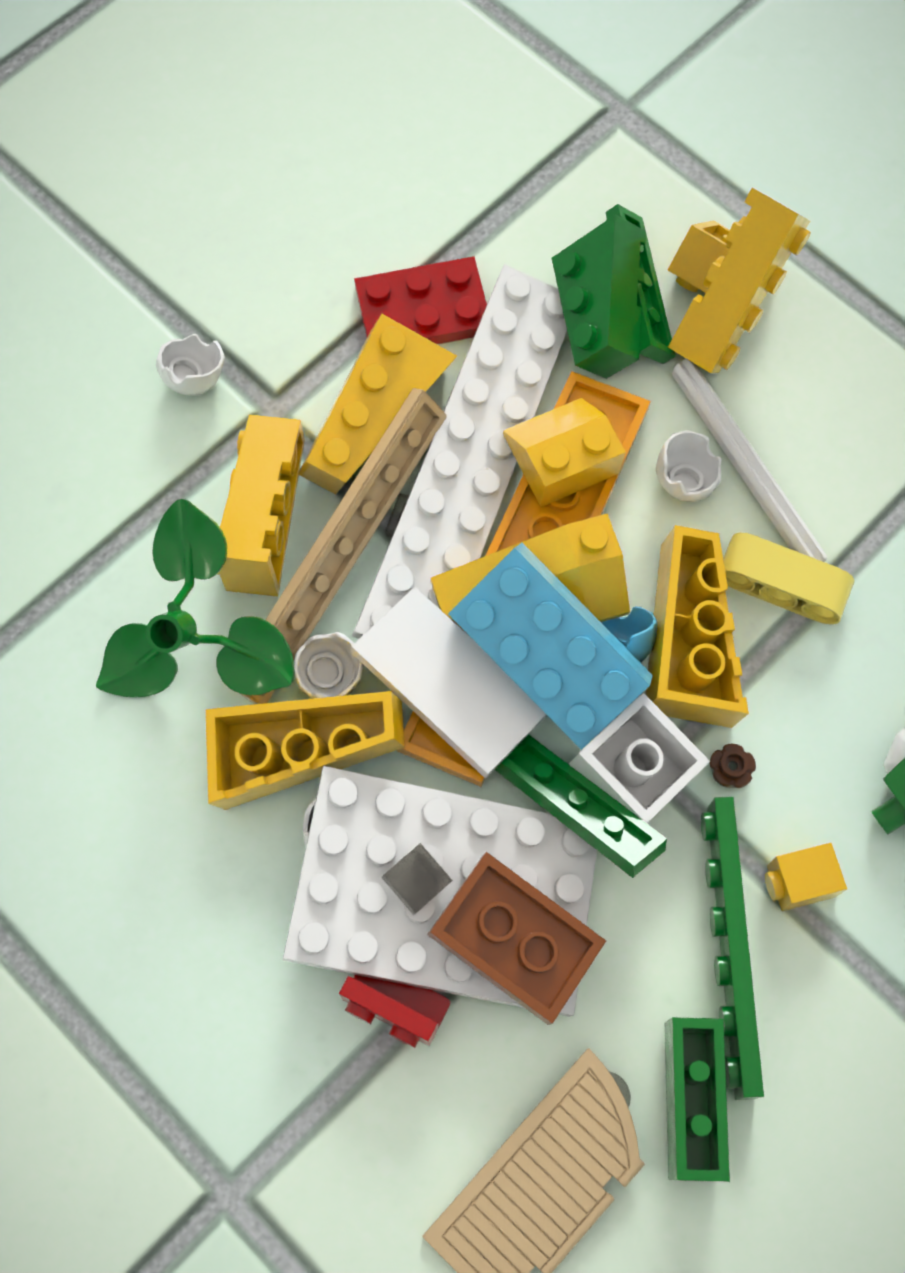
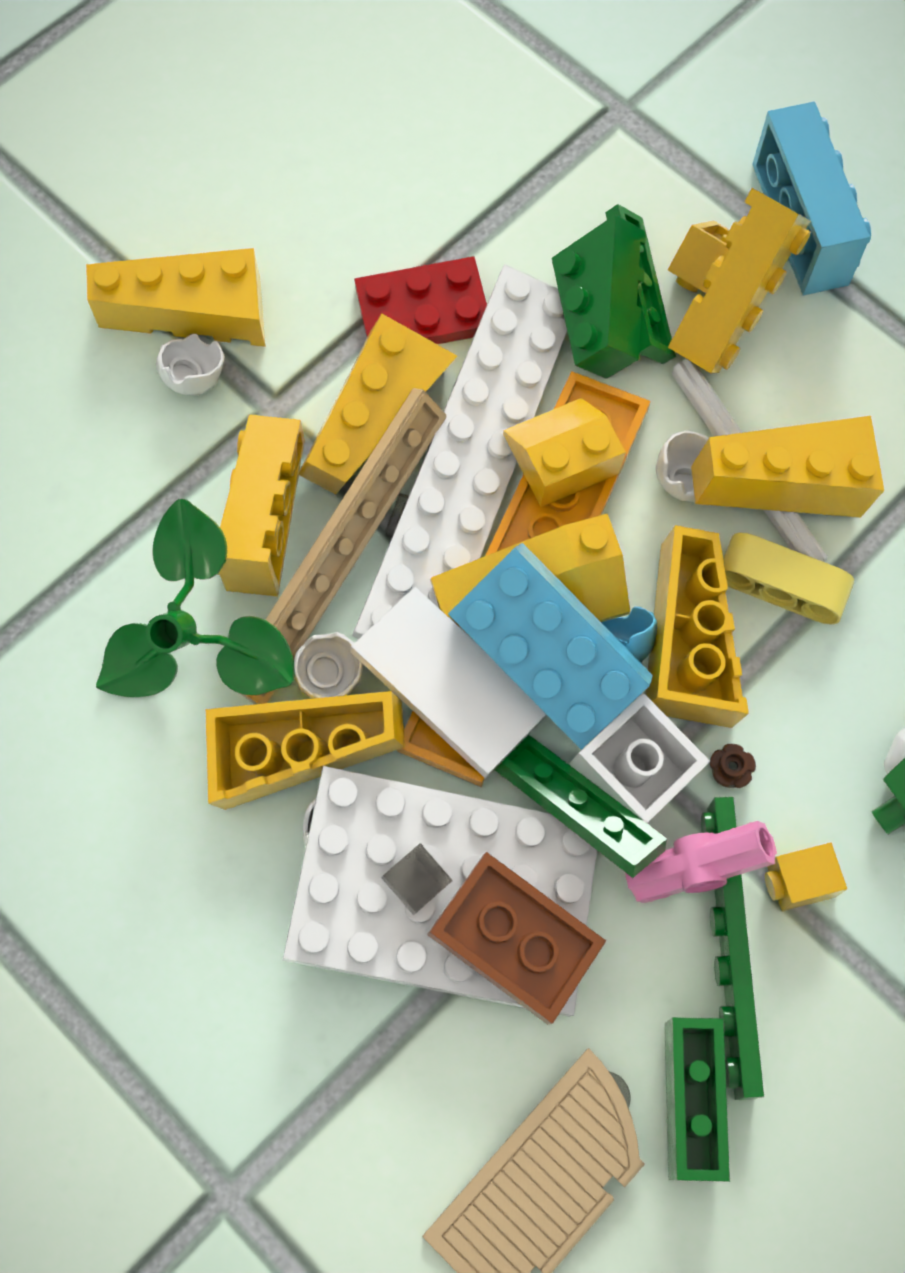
(181, 294): none -> yellow wedge
(410, 1010): red bracket -> none
(704, 862): none -> bright pink piece
(793, 469): none -> yellow wedge
(807, 175): none -> medium azure brick

